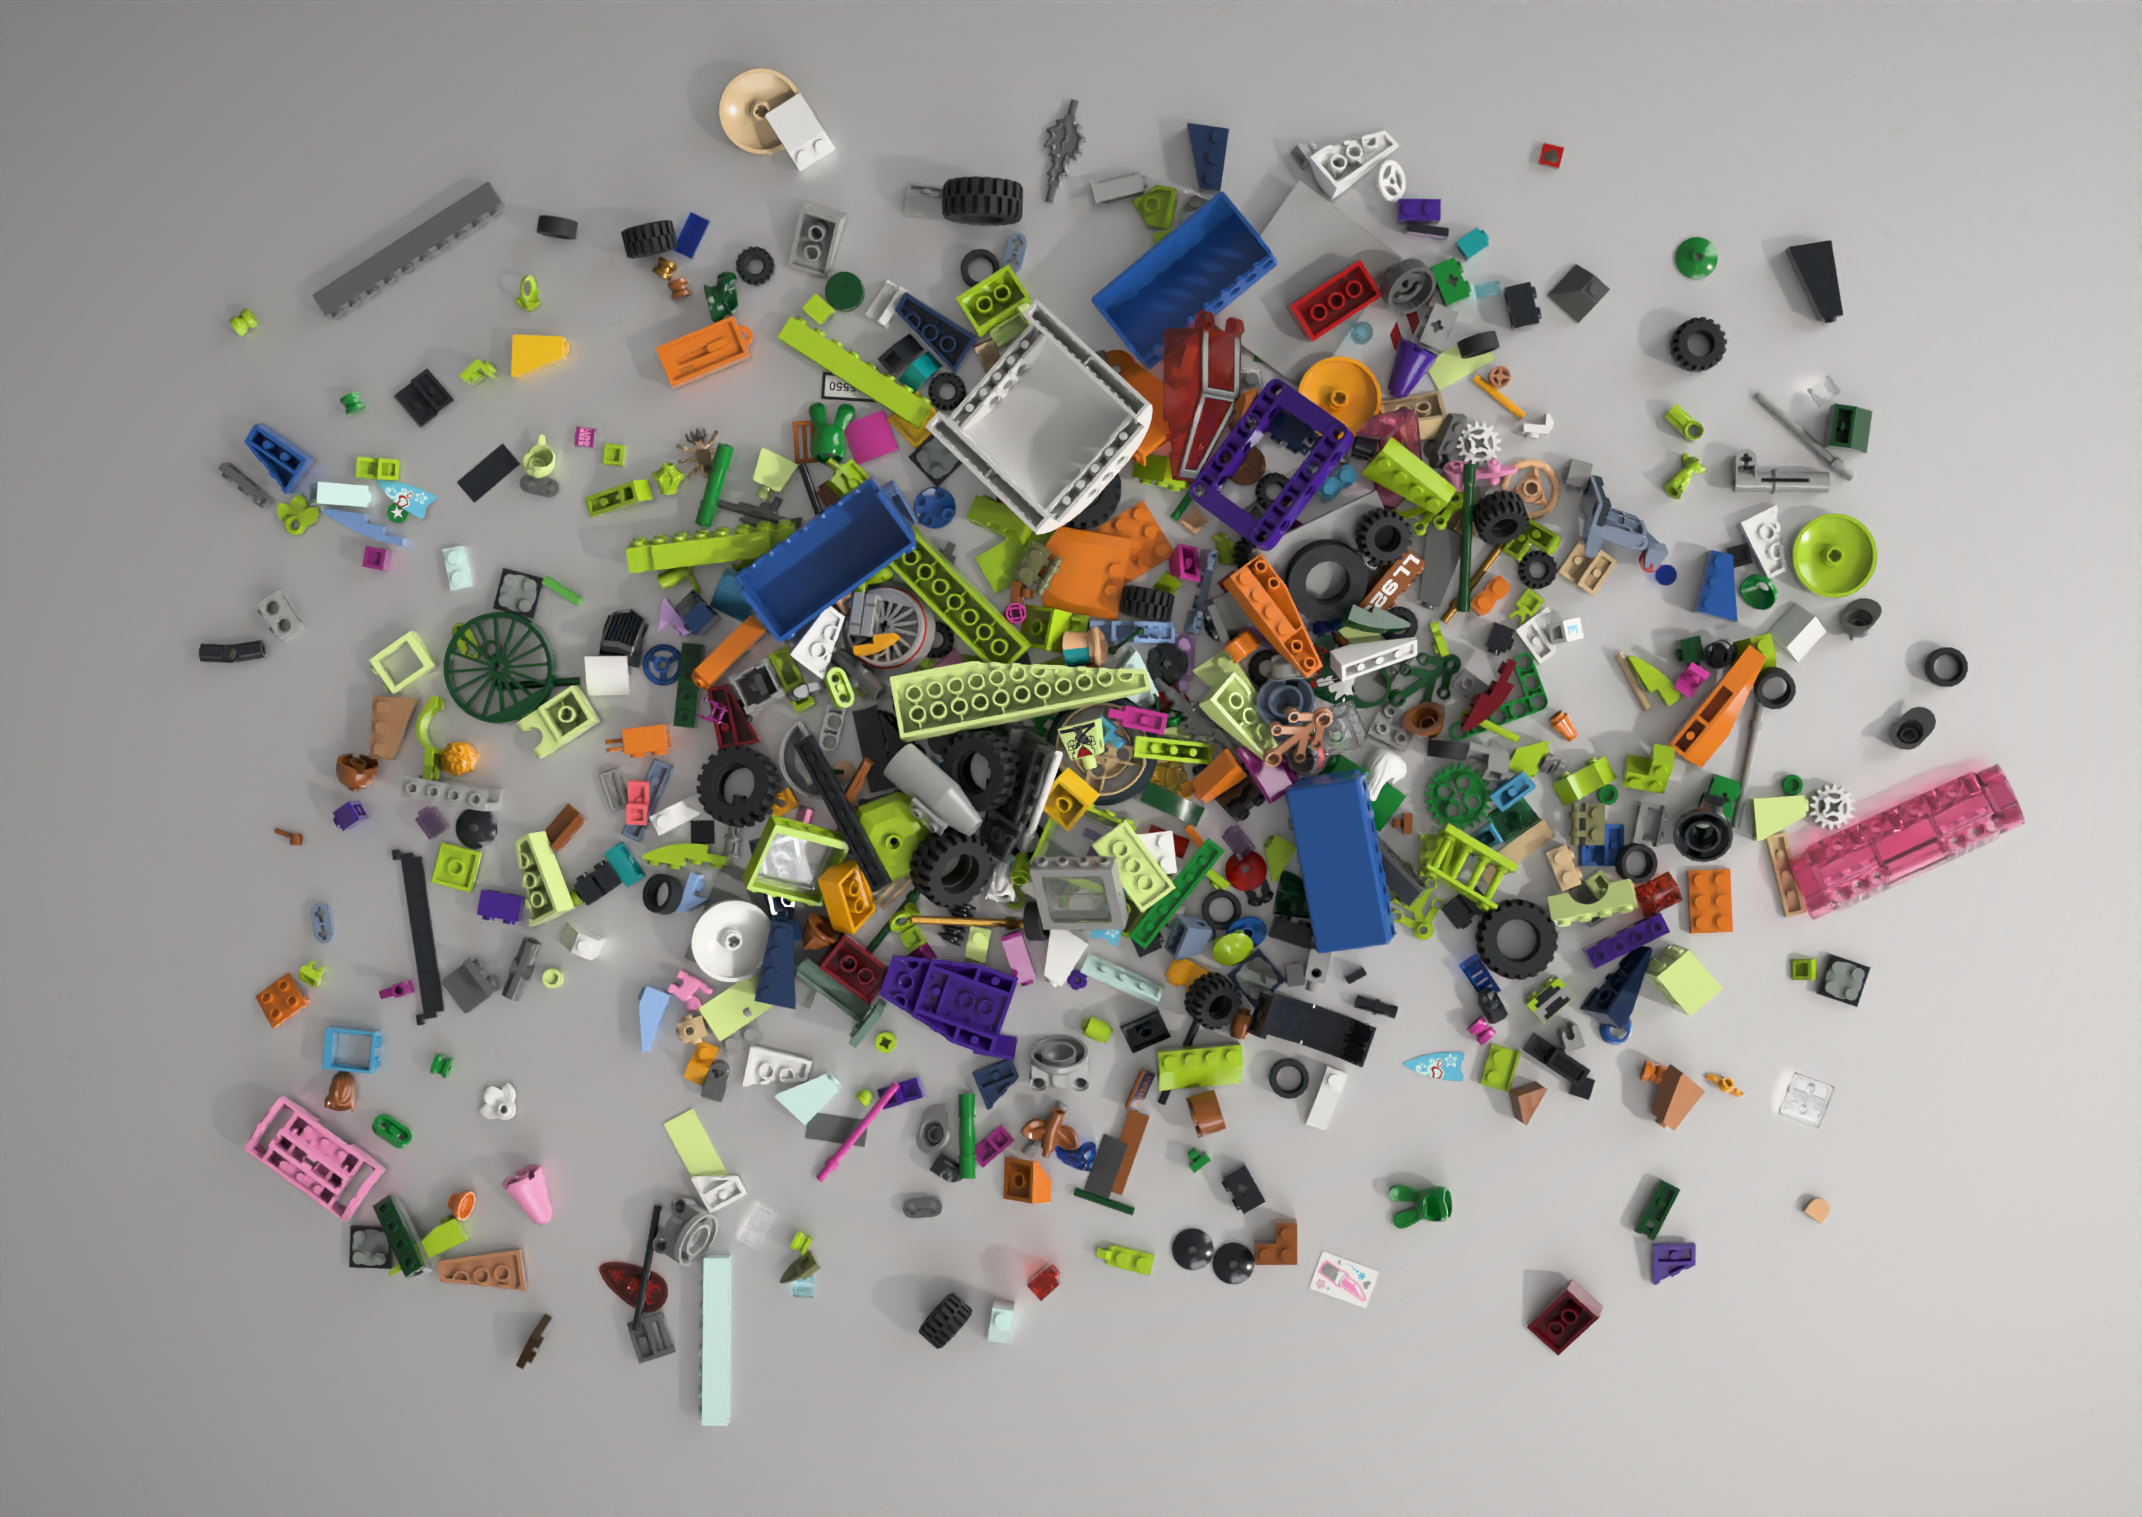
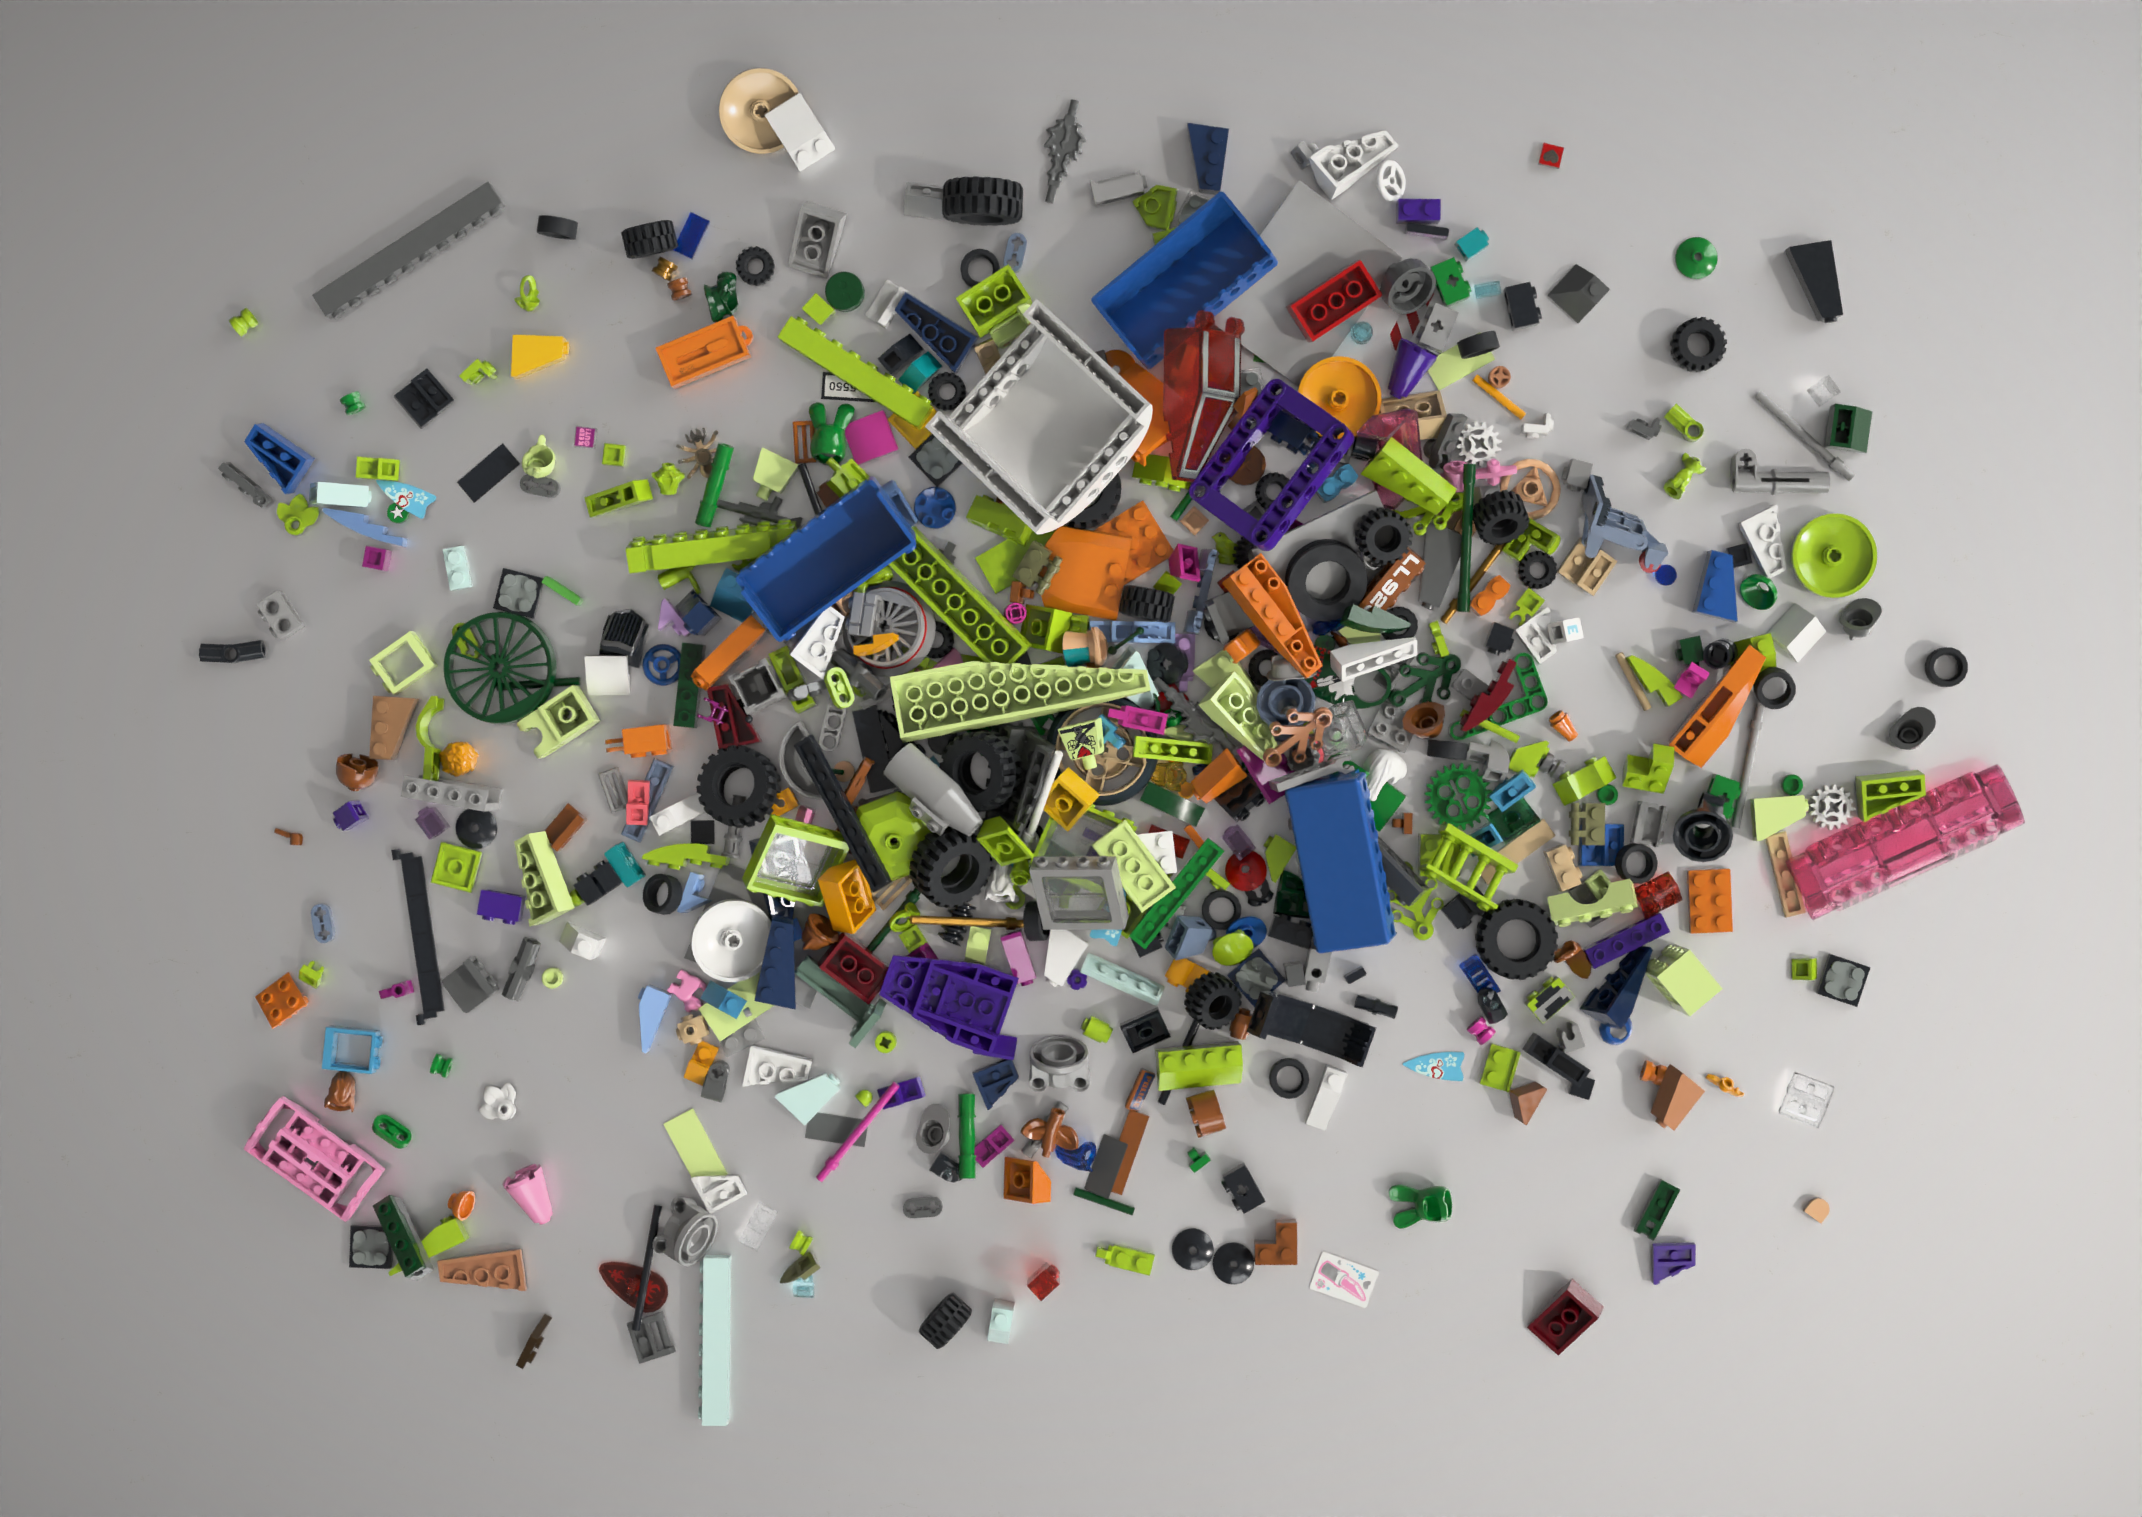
(723, 999): none -> dark azure slope
(1002, 842): none -> lime slope
(1311, 773): none -> light grey tile
(1575, 957): none -> dark orange piece
(1641, 428): none -> dark grey bracket
(1886, 791): none -> lime wedge

